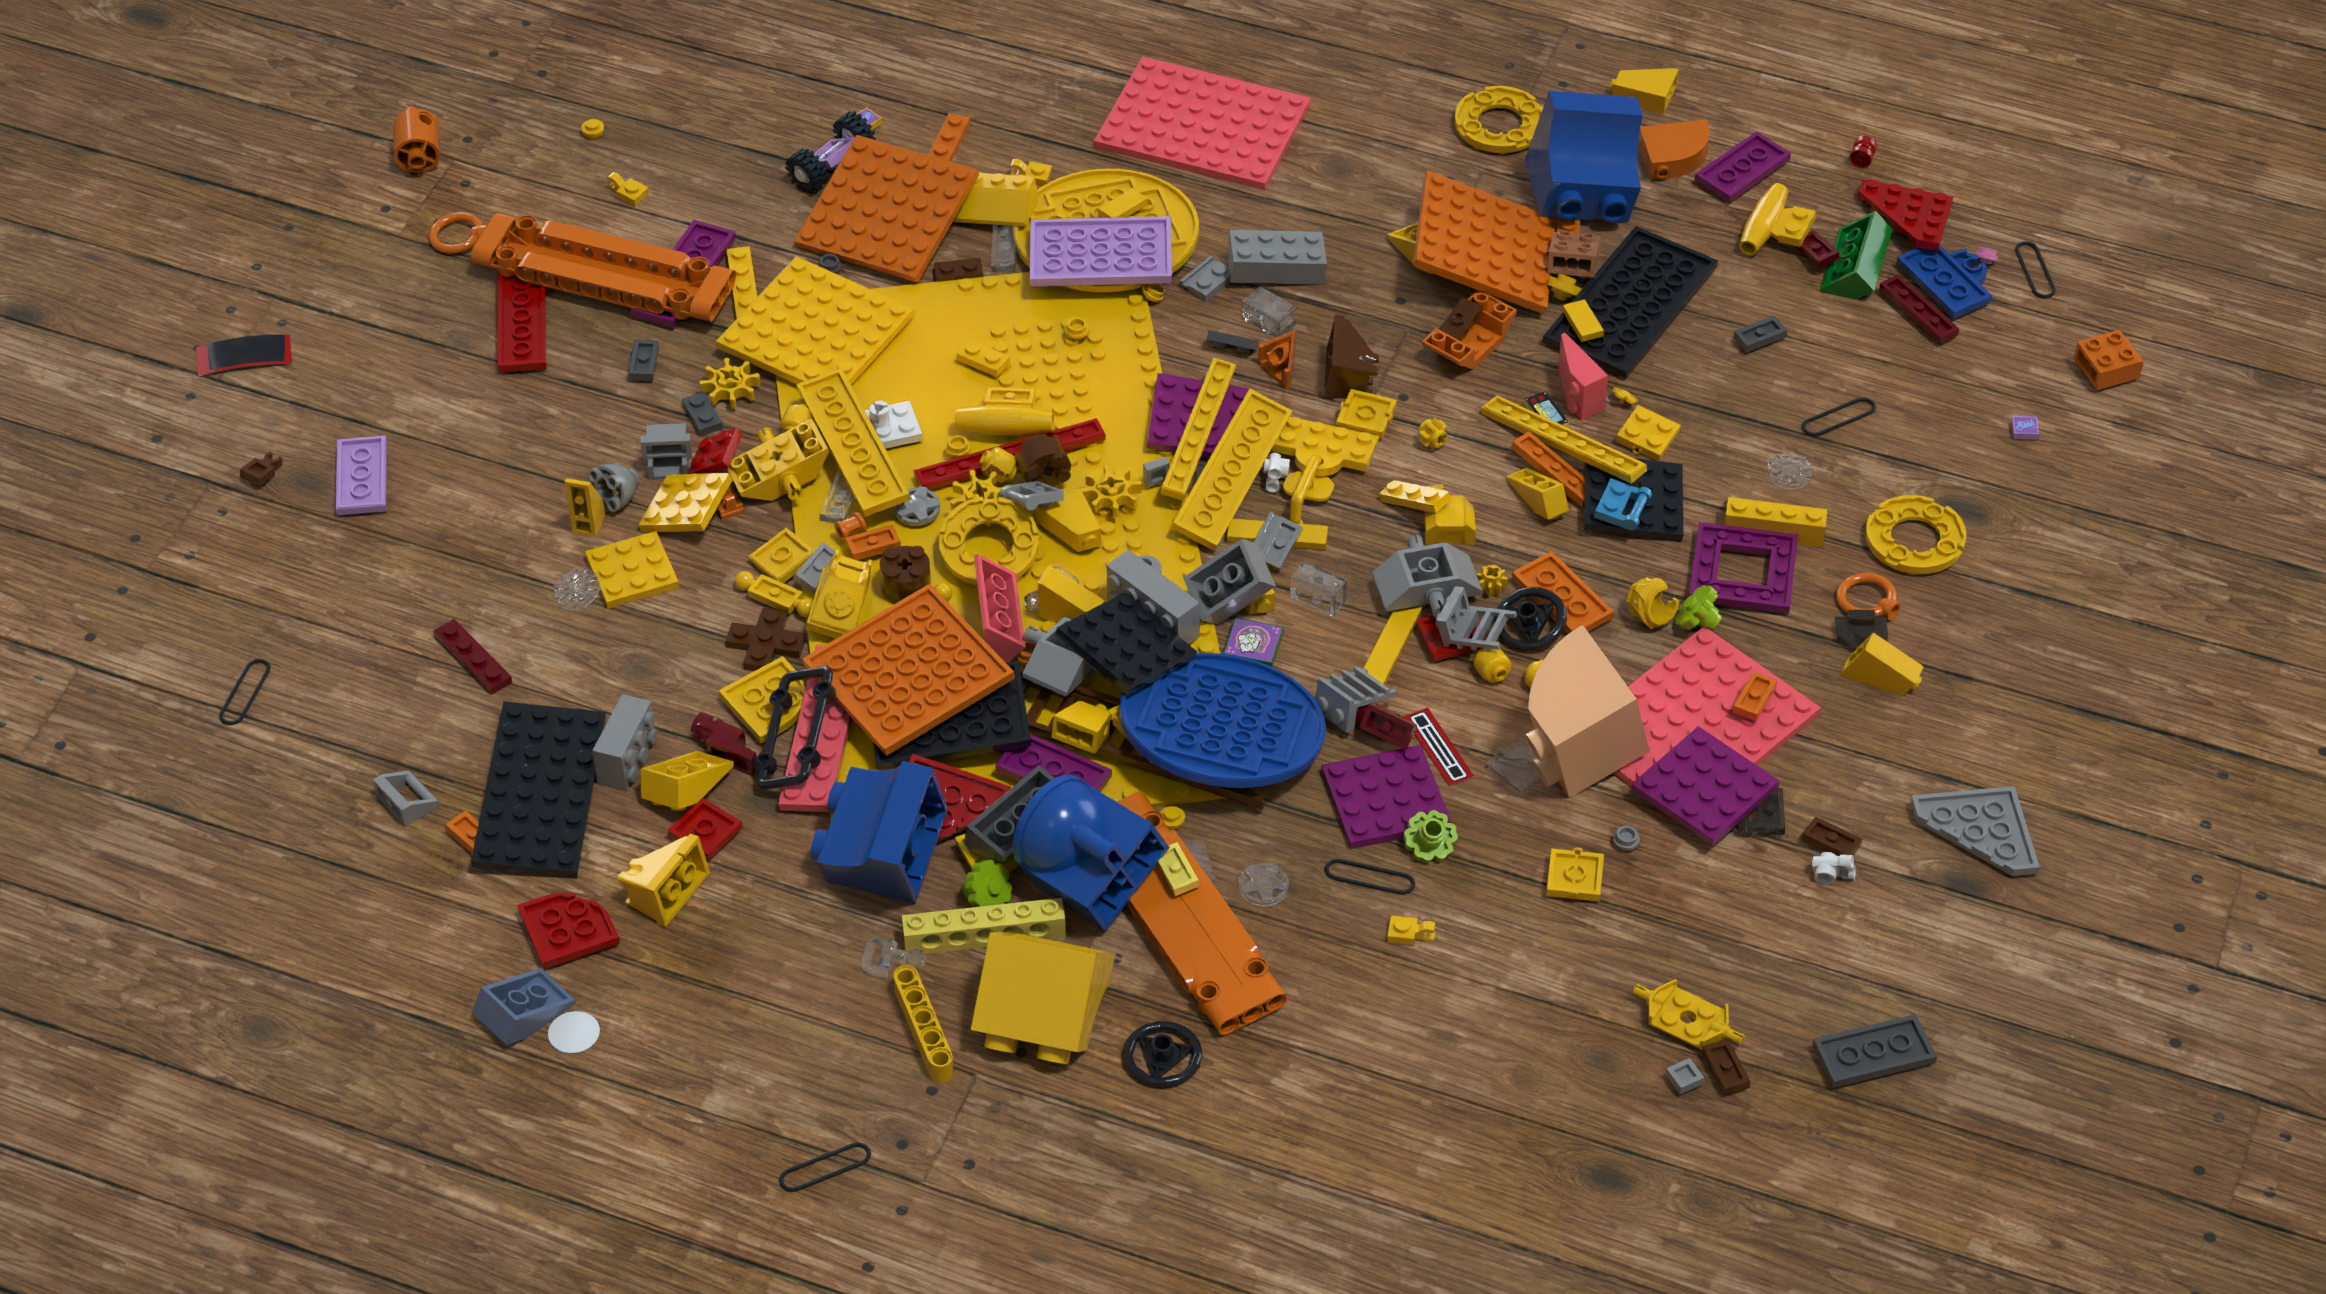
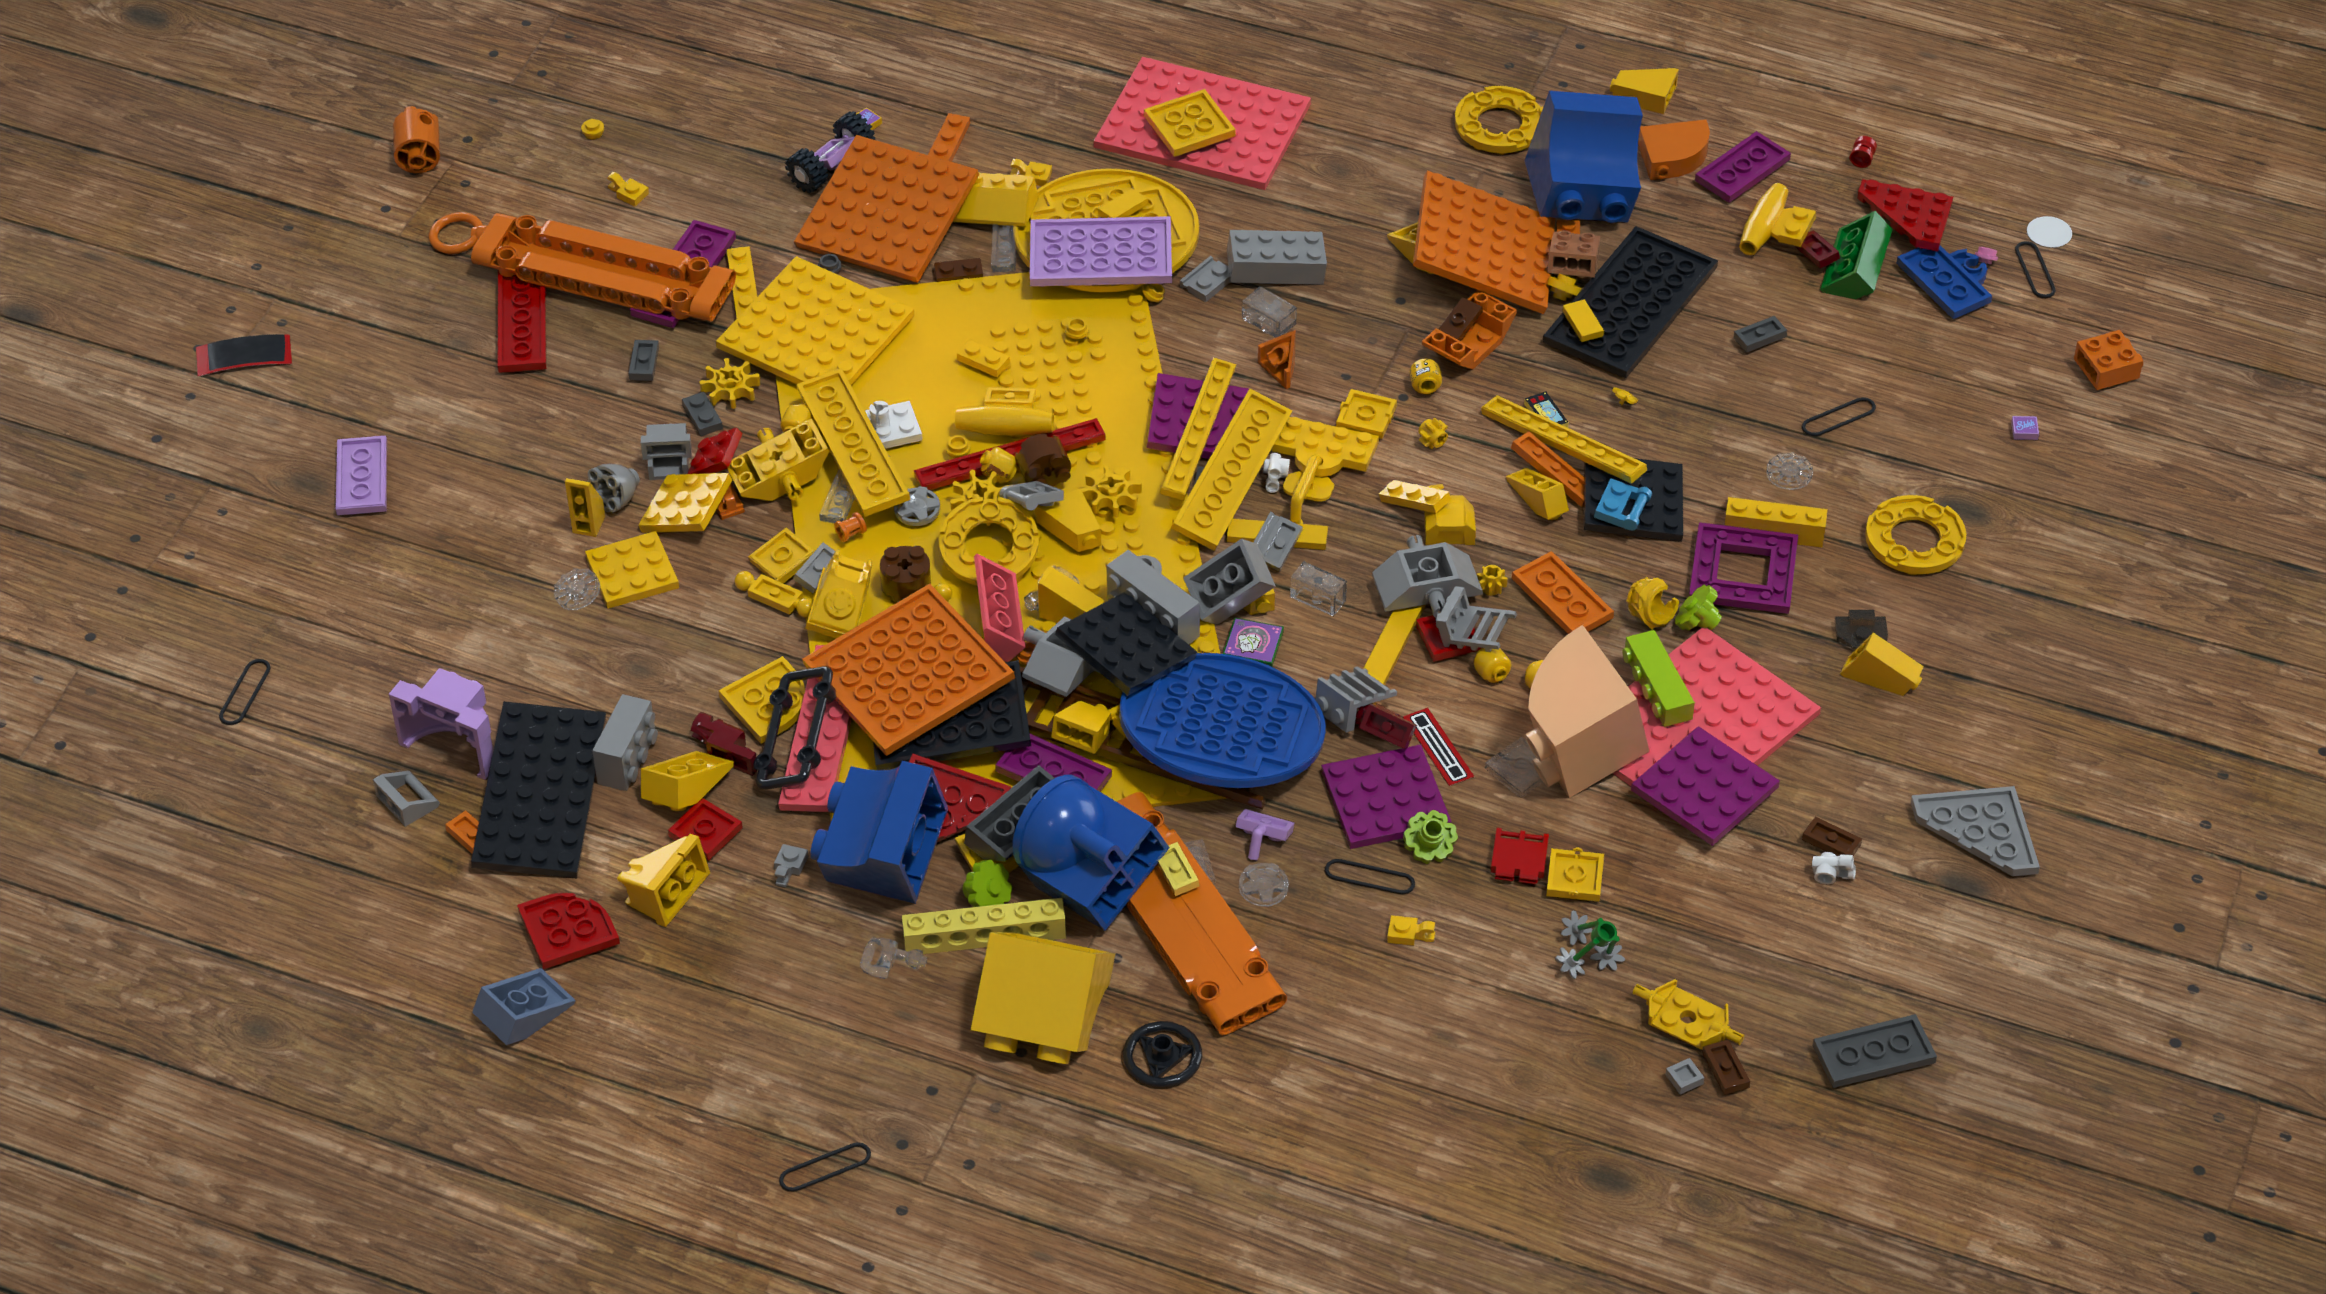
(260, 471): reddish brown plate -> none
(444, 705): none -> lavender piece
(472, 656): dark red plate -> none
(573, 1032): white sticker -> none
(765, 639): reddish brown plate -> none
(788, 862): none -> light grey plate
(872, 542): orange plate -> none
(923, 1024): yellow beam -> none
(1155, 471): light grey plate -> none
(1173, 817): yellow plate -> none
(1189, 122): none -> yellow plate
(1242, 344): dark grey plate -> none
(1260, 825): none -> lavender plate
(1347, 361): reddish brown piece -> none
(1425, 376): none -> yellow head
(1519, 856): none -> red plate
(1532, 618): black piece -> none
(1581, 380): coral slope -> none
(1603, 941): none -> light grey plant
(1626, 838): light grey plate -> none
(1648, 433): yellow plate -> none
(1658, 678): none -> lime brick
(1755, 696): orange plate -> none
(1769, 817): clear smoke plate -> none
(1887, 606): orange piece -> none
(1919, 309): dark red plate -> none
(2049, 231): none -> white sticker

